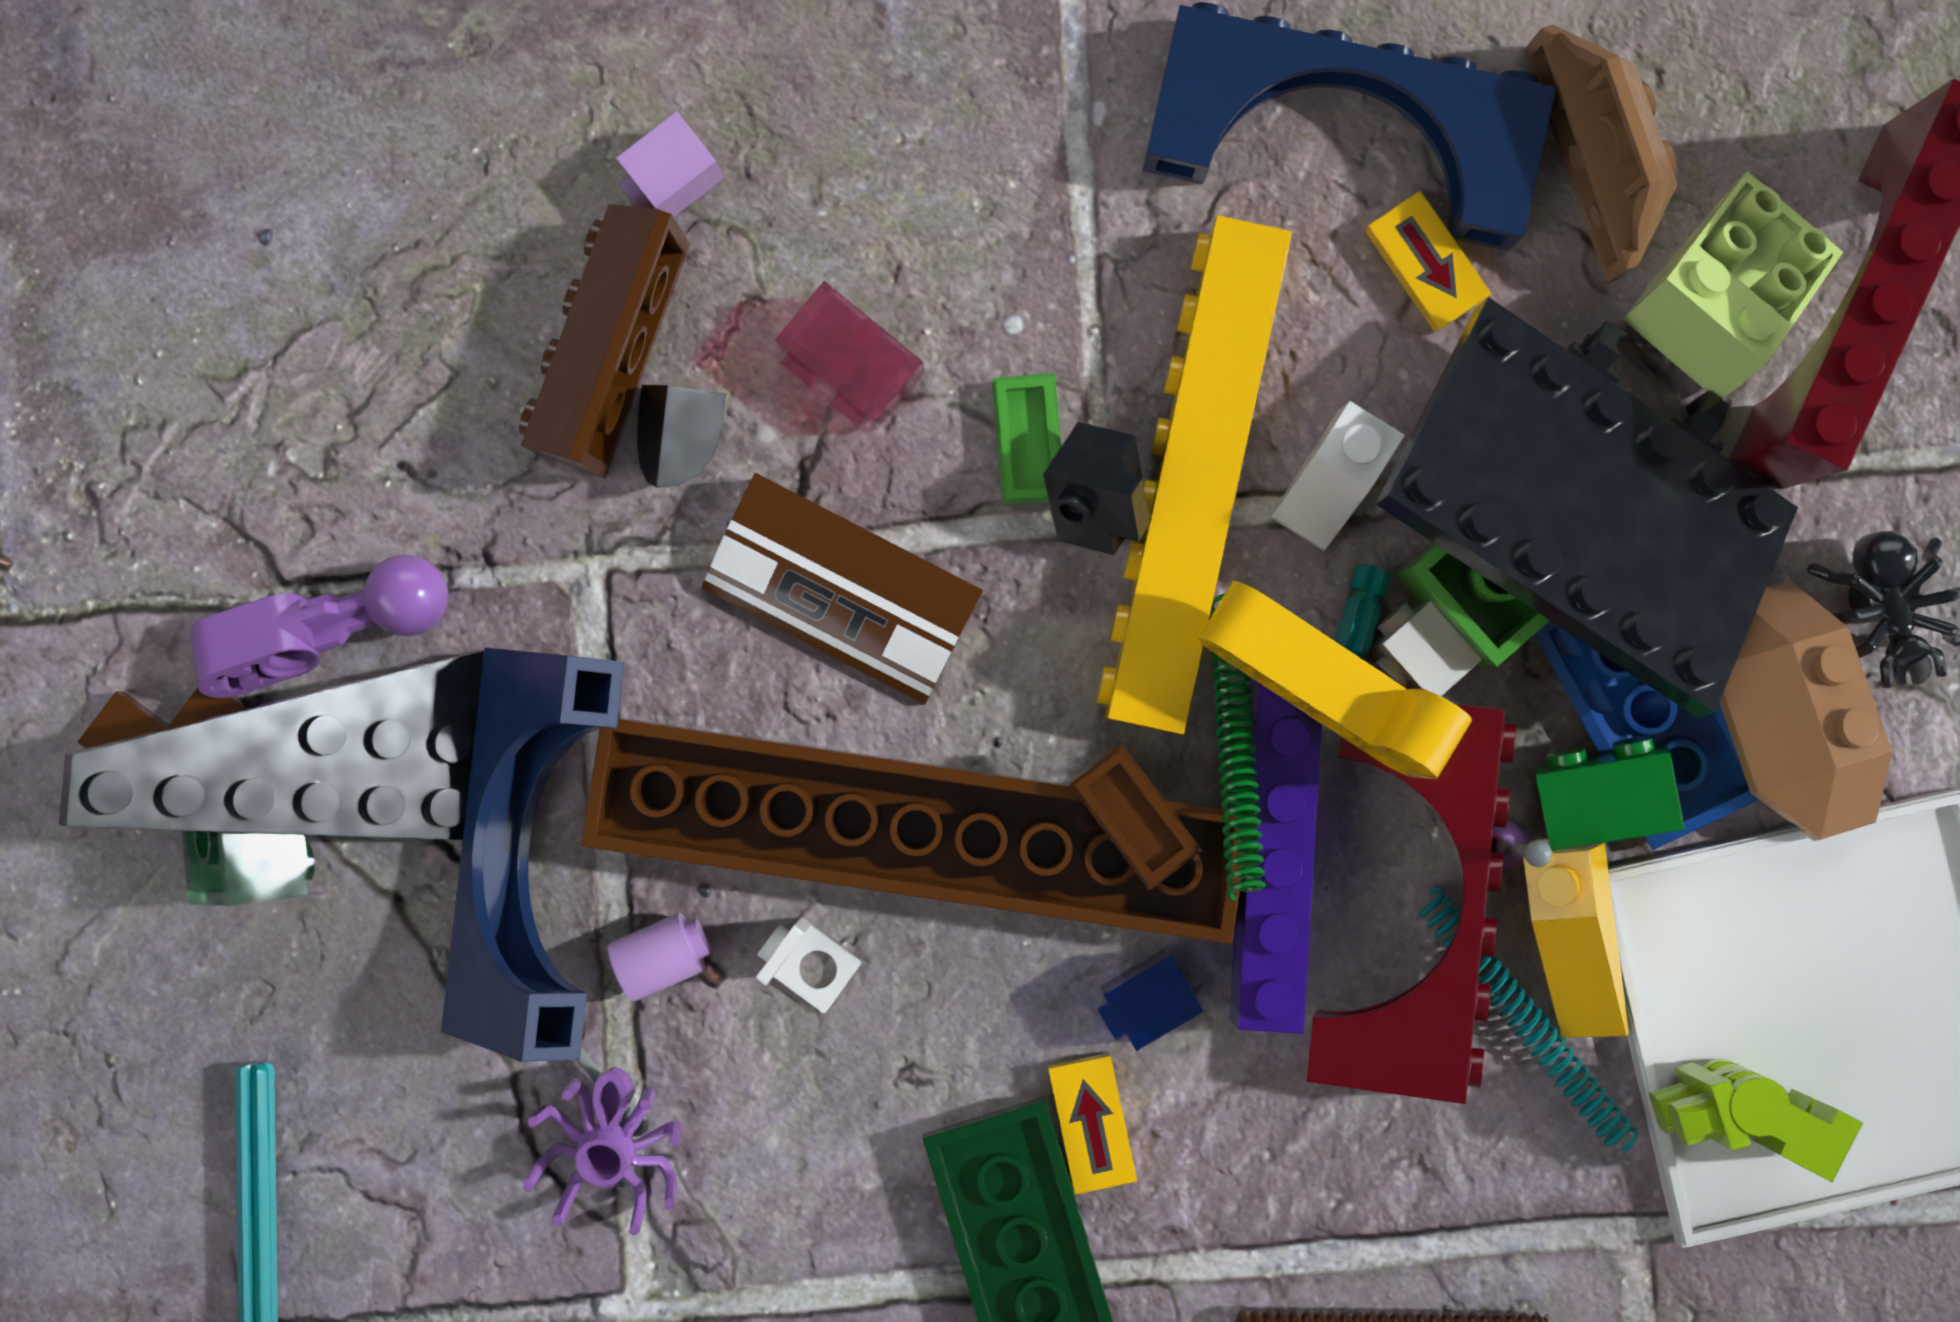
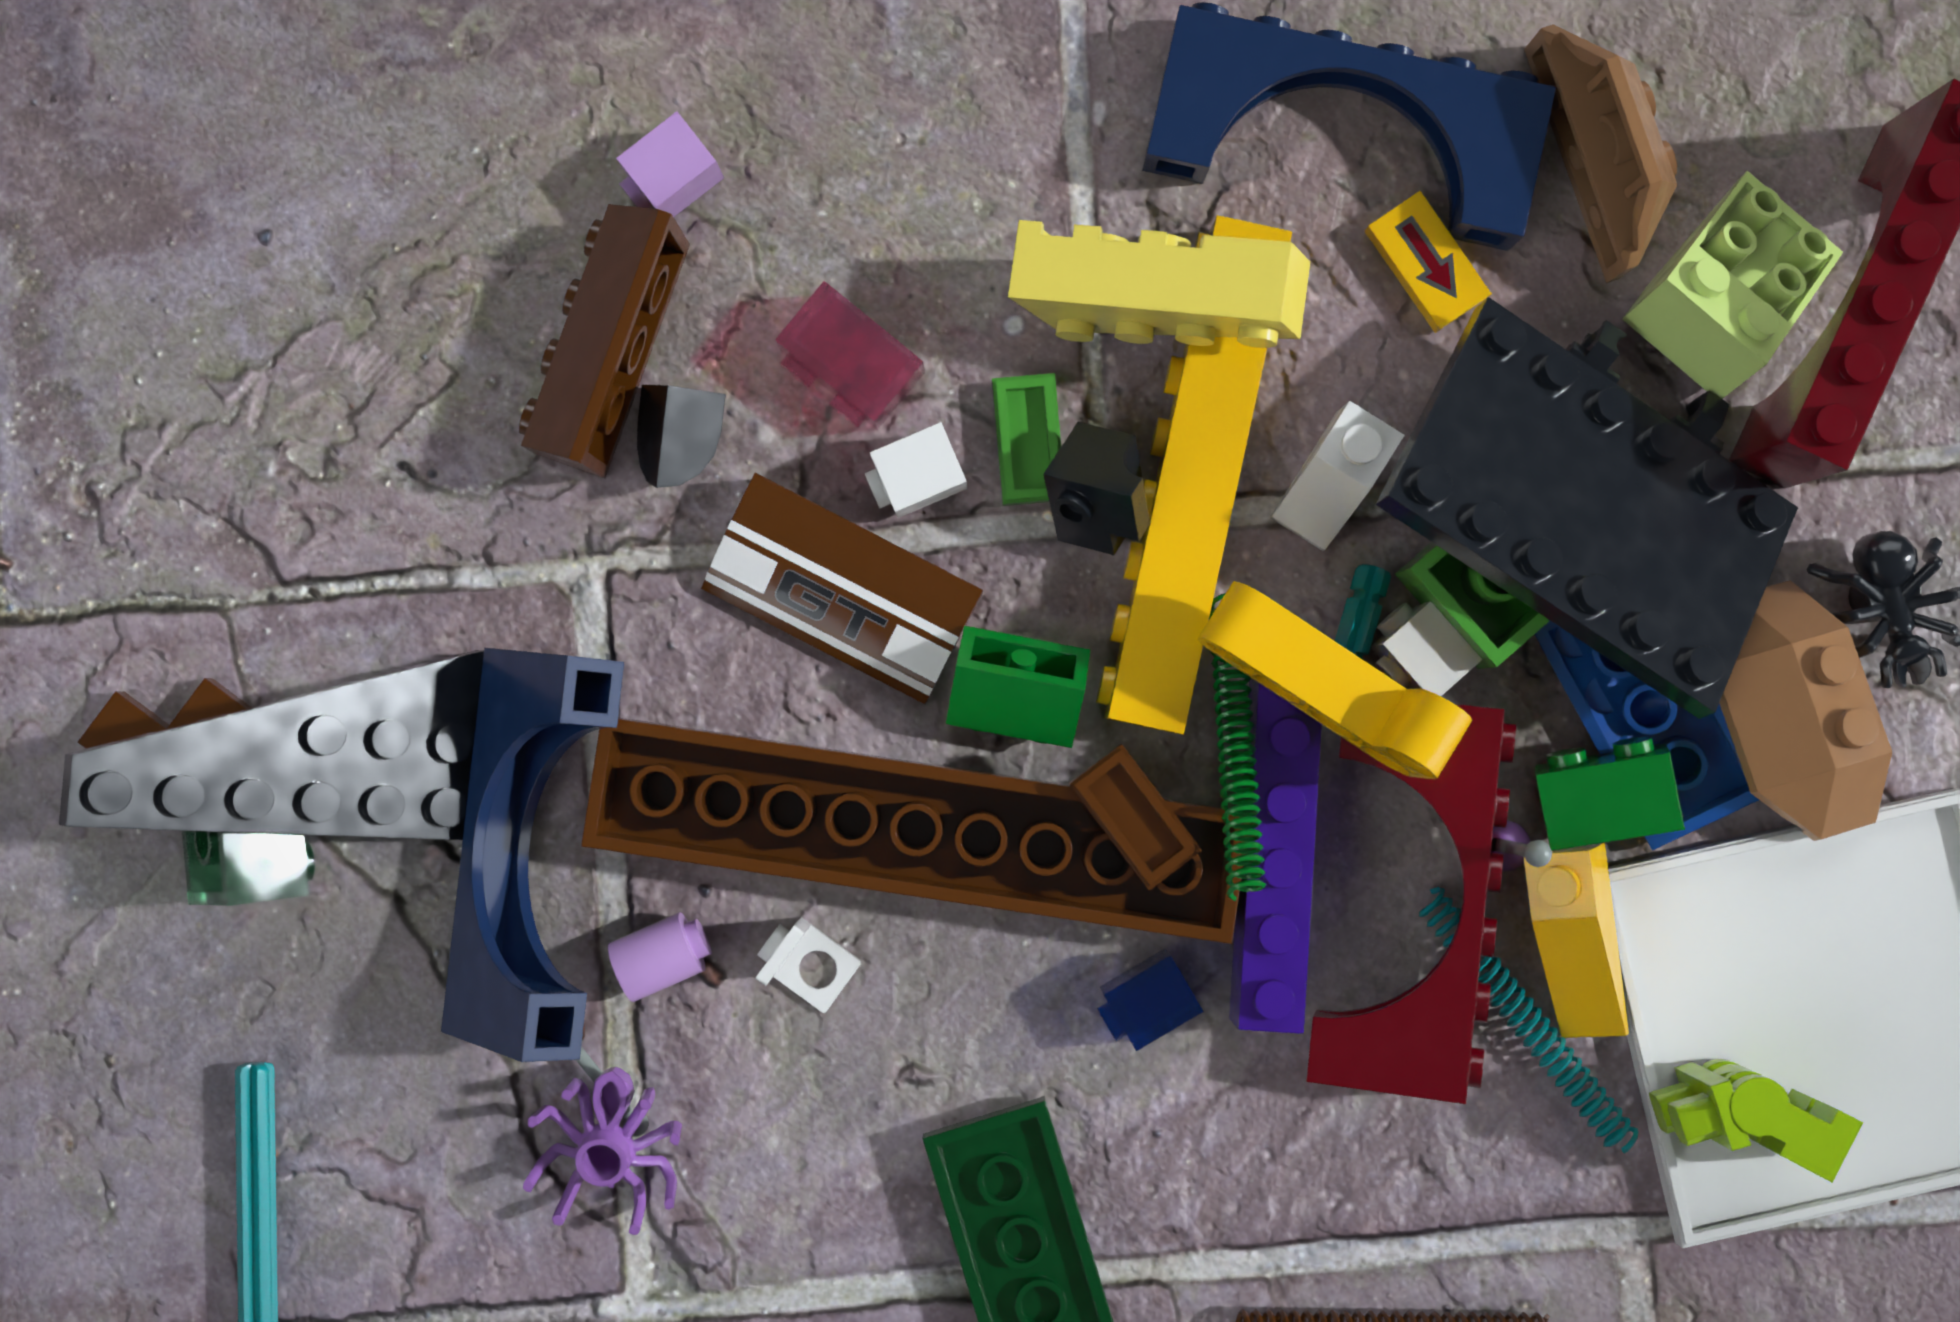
(287, 632): medium lavender beam -> none
(915, 471): none -> white brick
(1018, 686): none -> green brick
(1092, 1123): yellow tile -> none
(1160, 286): none -> light yellow wedge

